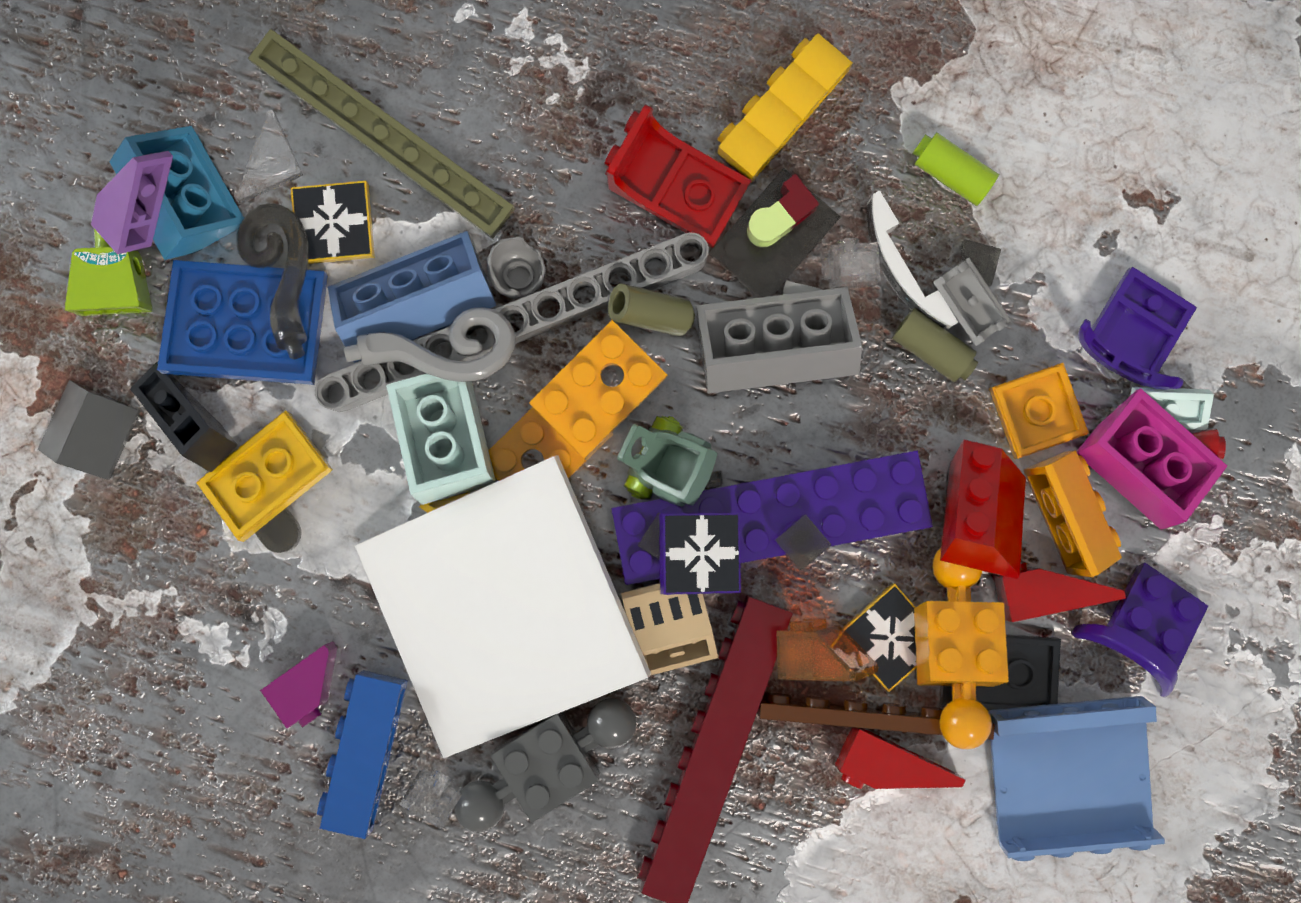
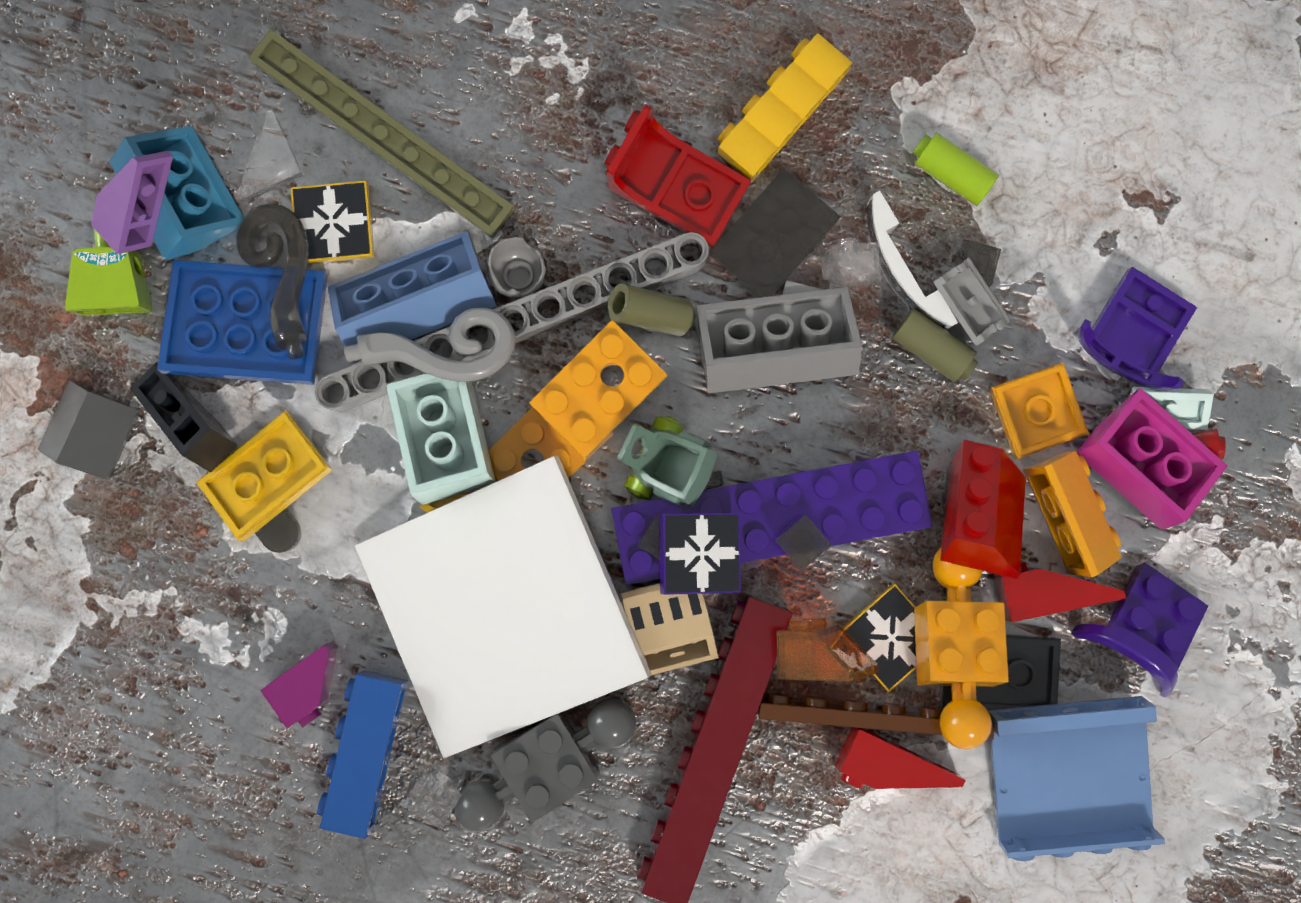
(773, 223): leg -> none

